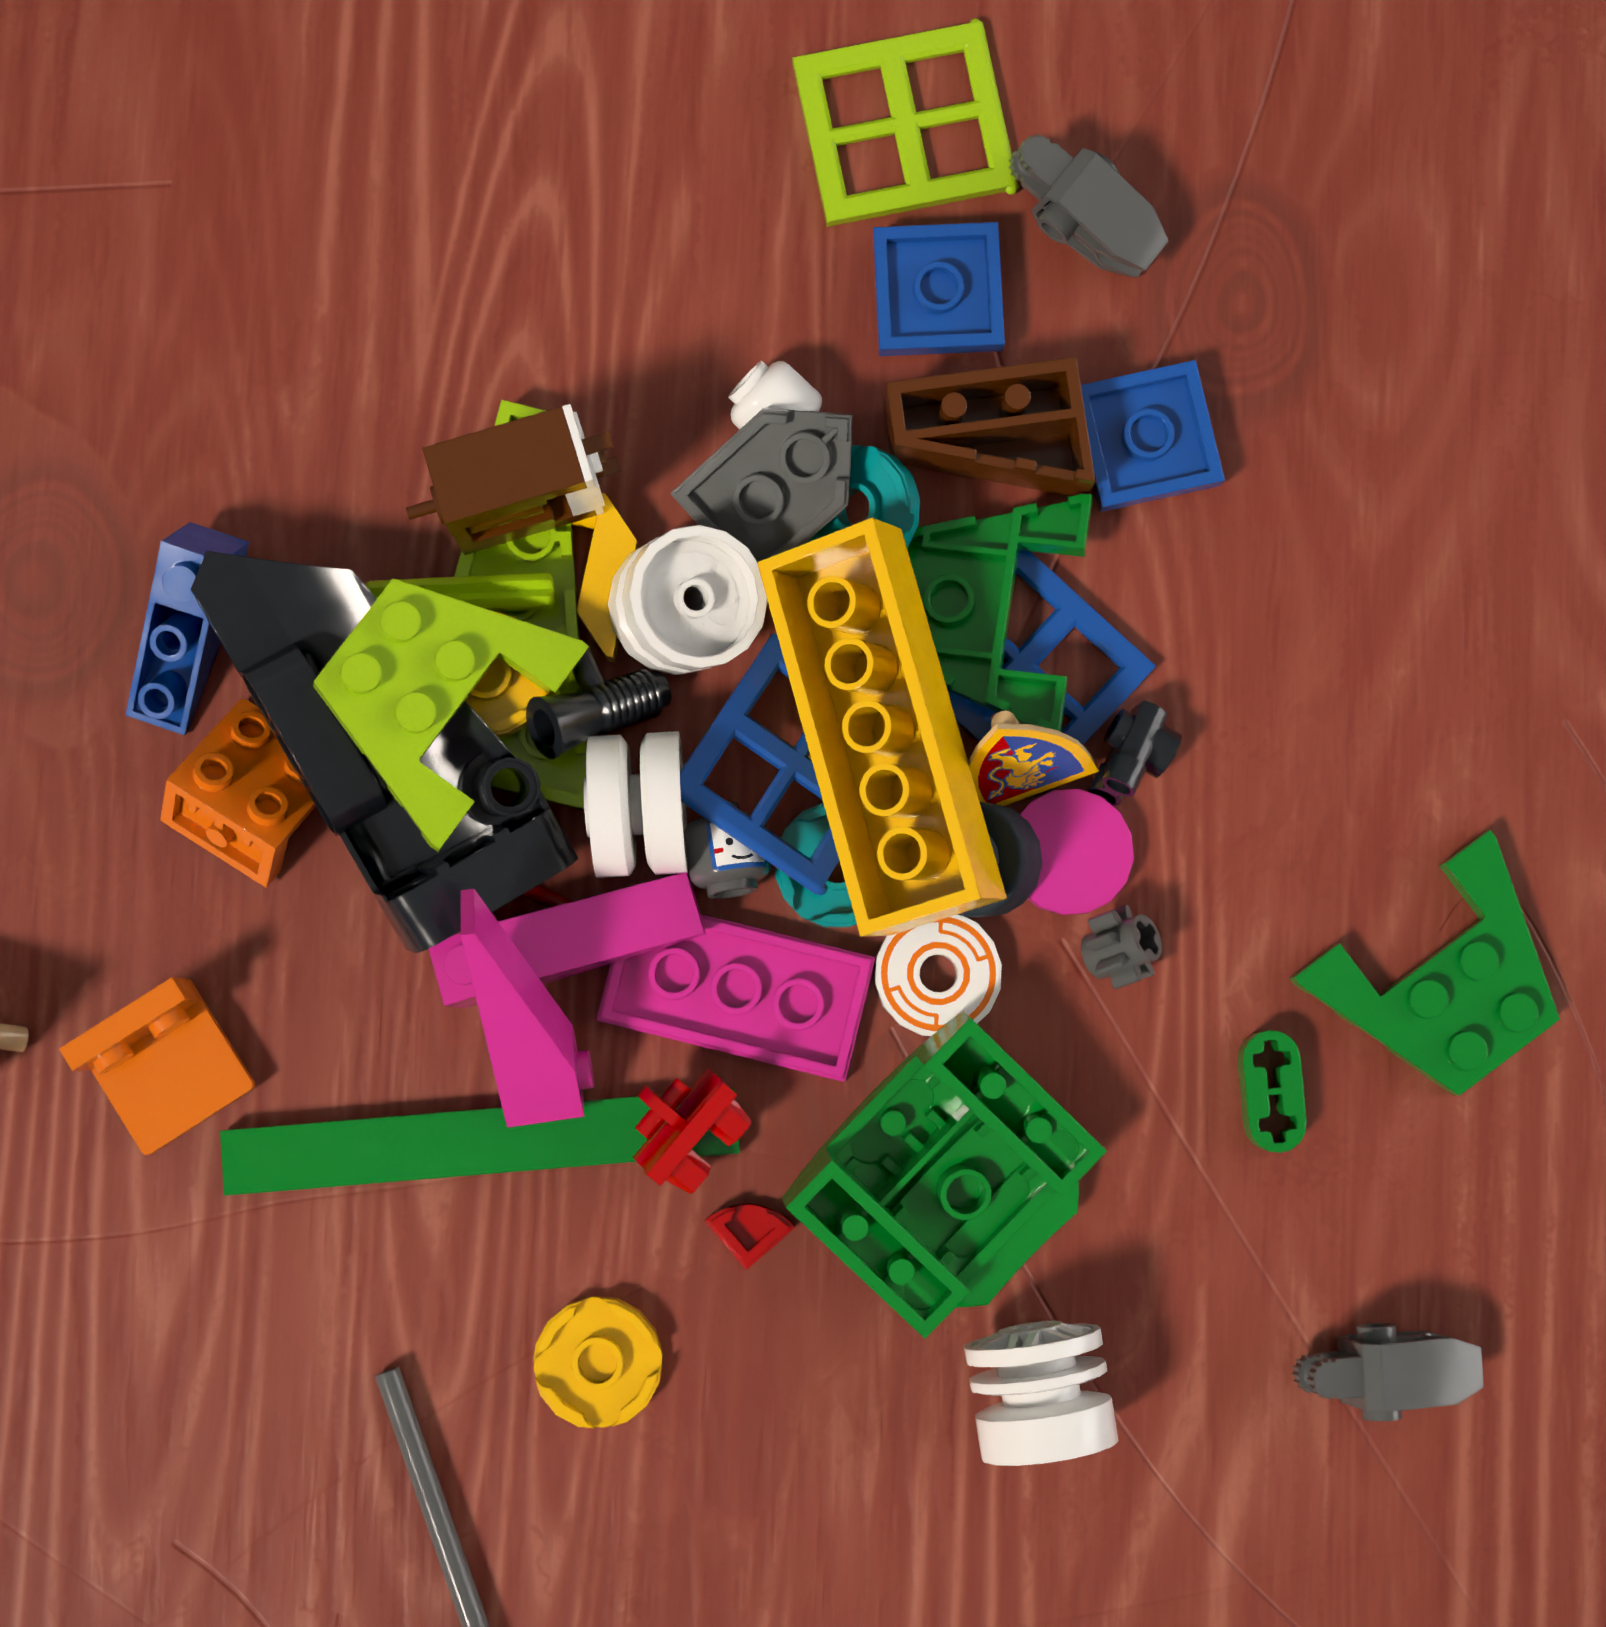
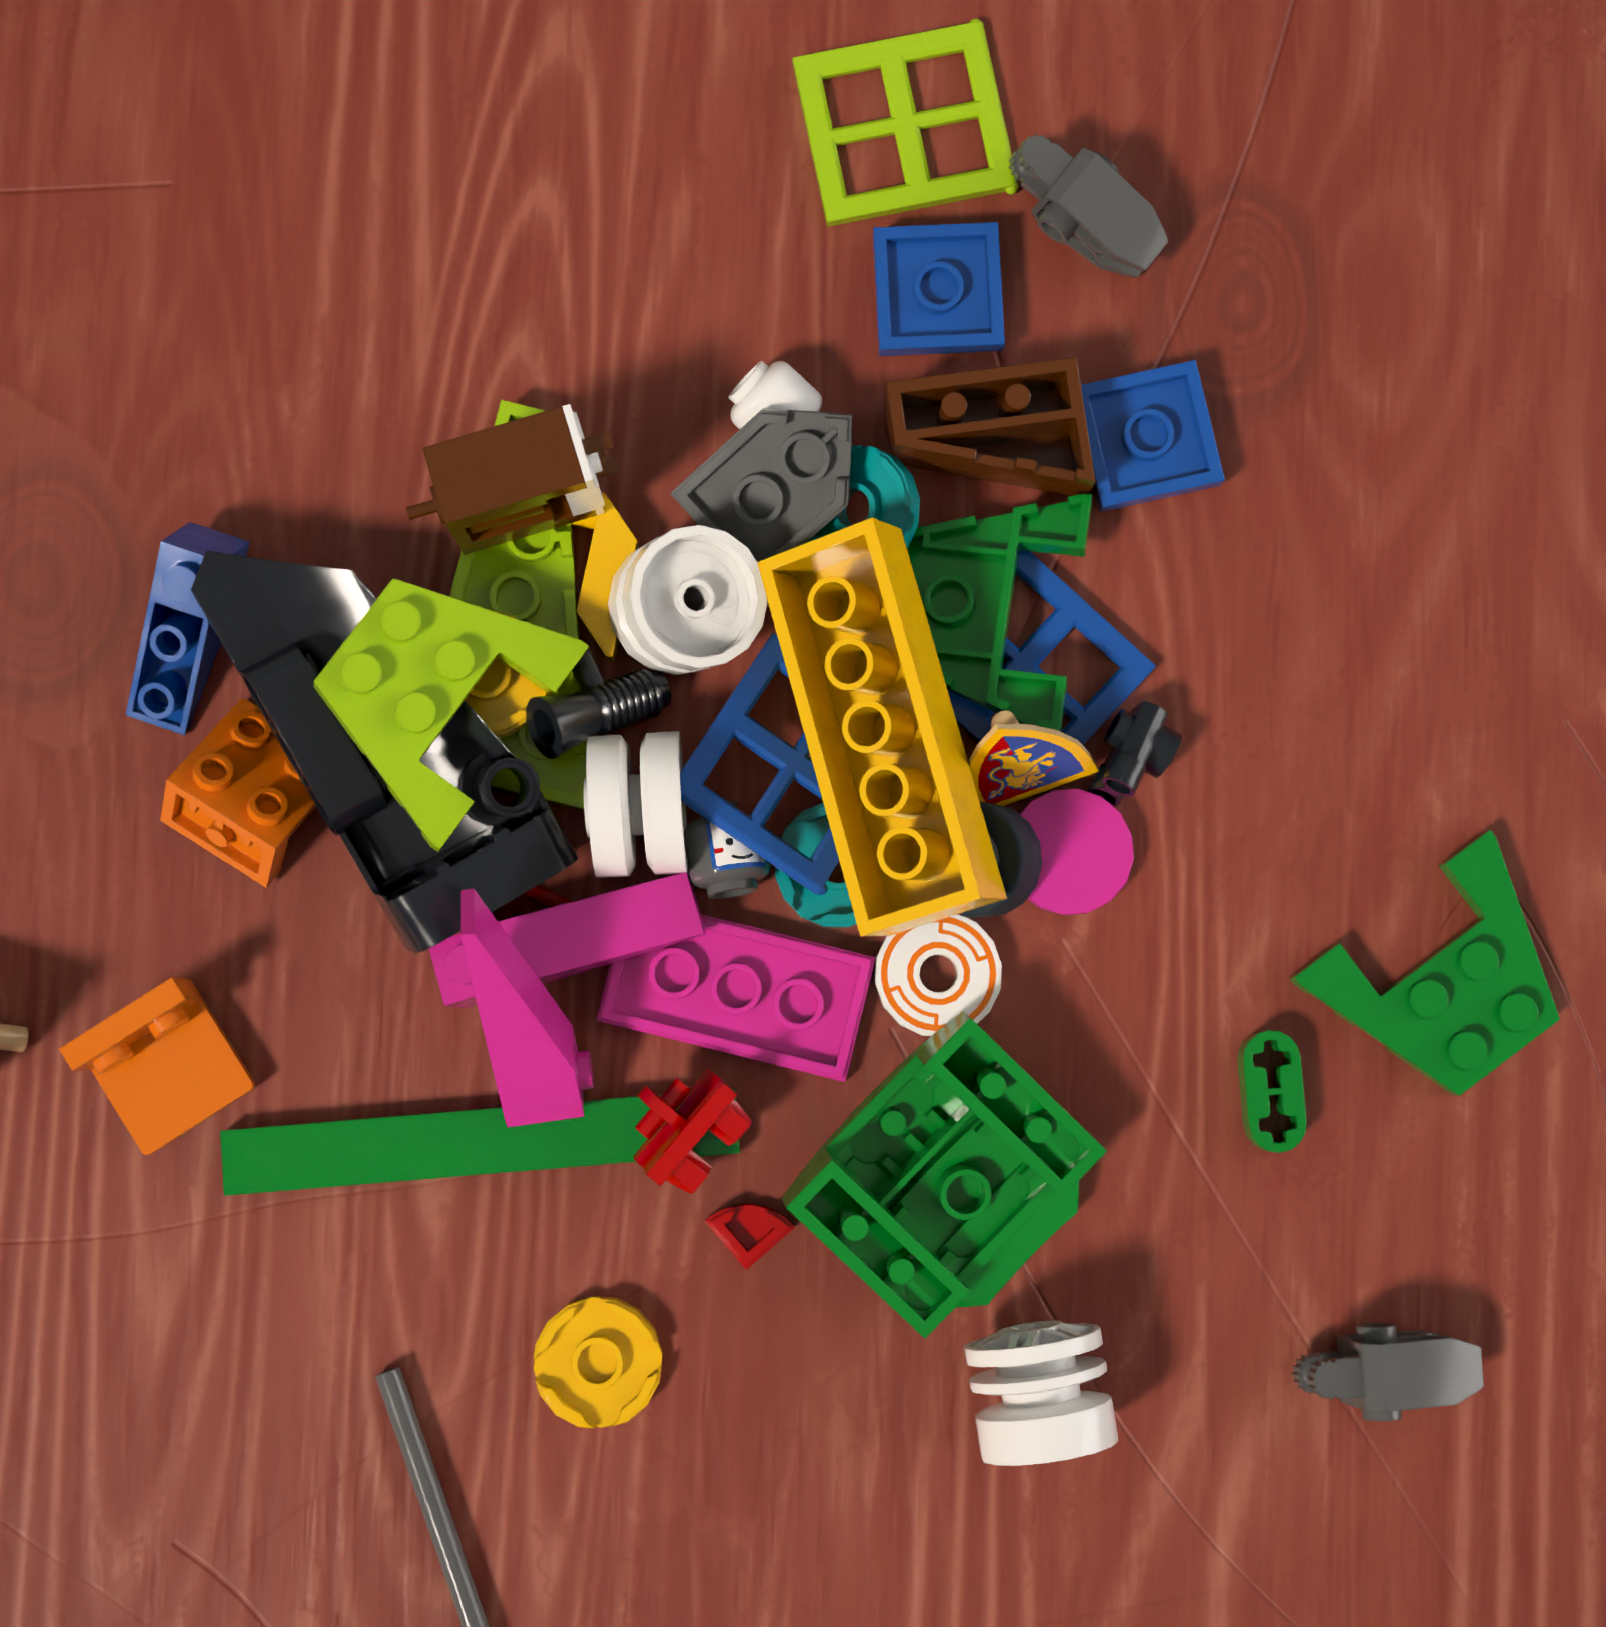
(490, 592): lime axle -> none
(1121, 946): dark grey gear -> none

